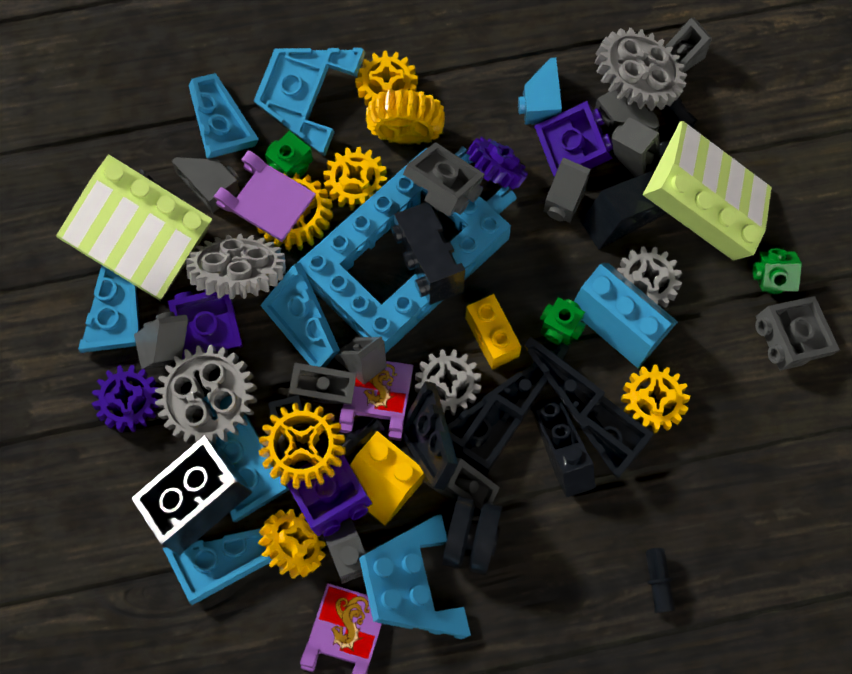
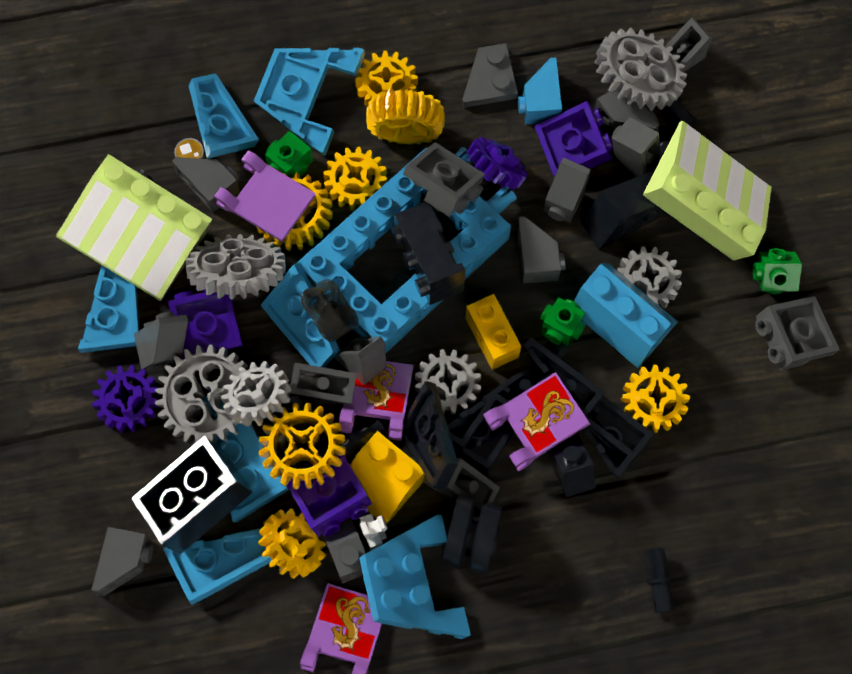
(121, 559): none -> dark grey slope
(189, 149): none -> tile
(256, 393): none -> light grey gear
(331, 311): none -> clear smoke piece
(373, 530): none -> white plate
(490, 77): none -> dark grey wing
(538, 254): none -> dark grey slope
(539, 418): none -> flag

